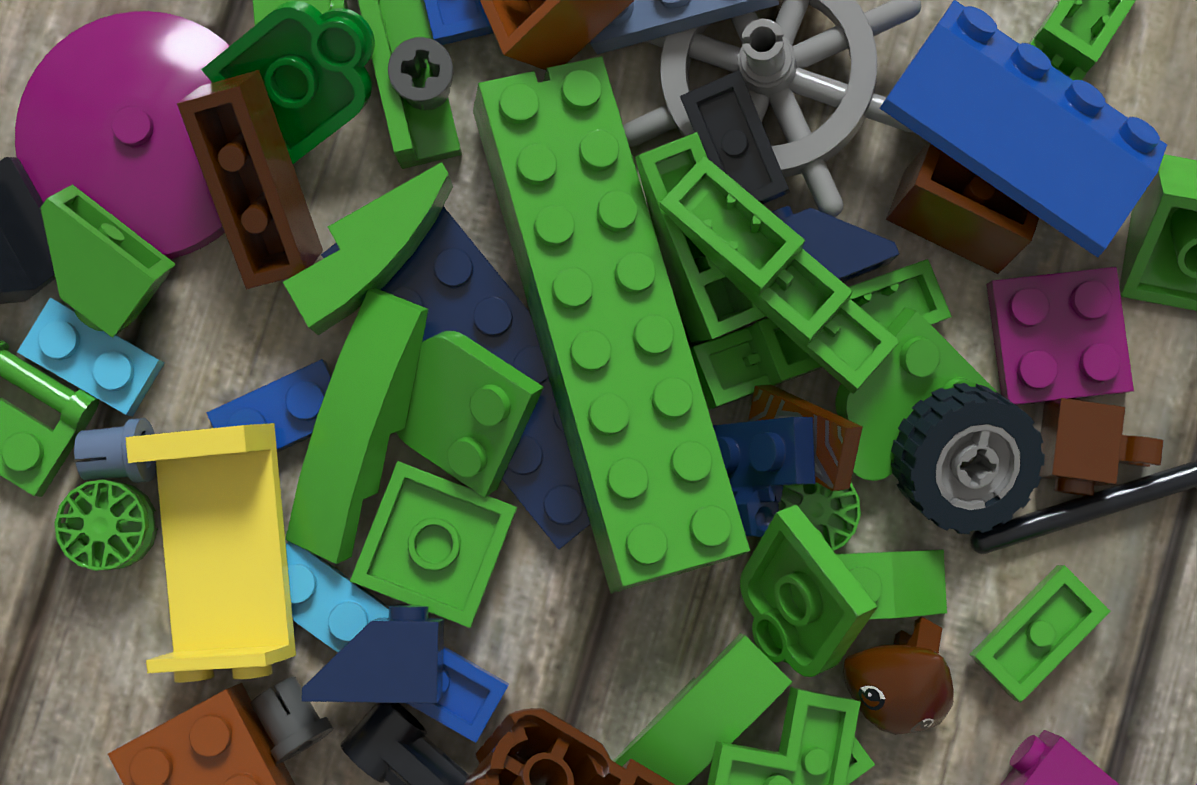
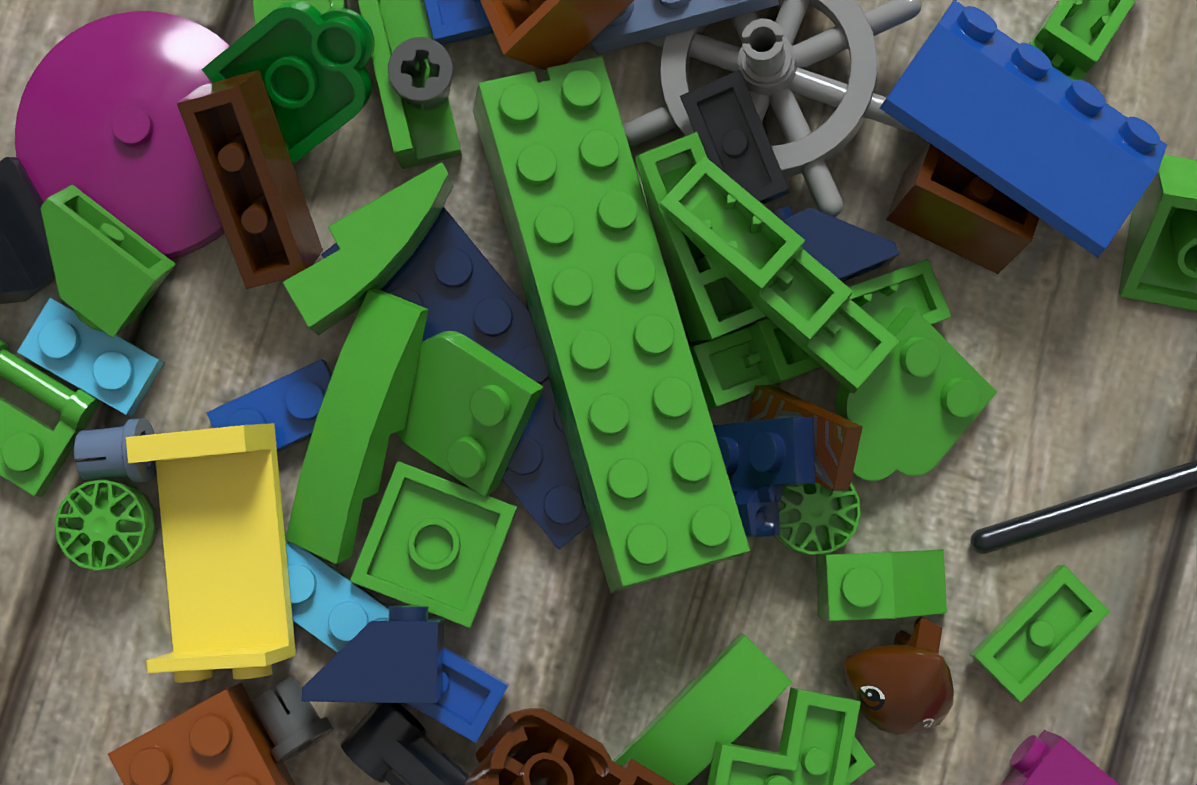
(802, 596): bright green plate -> none
(952, 430): black wheel -> none
(1060, 336): magenta plate -> none
(1087, 445): reddish brown brick -> none

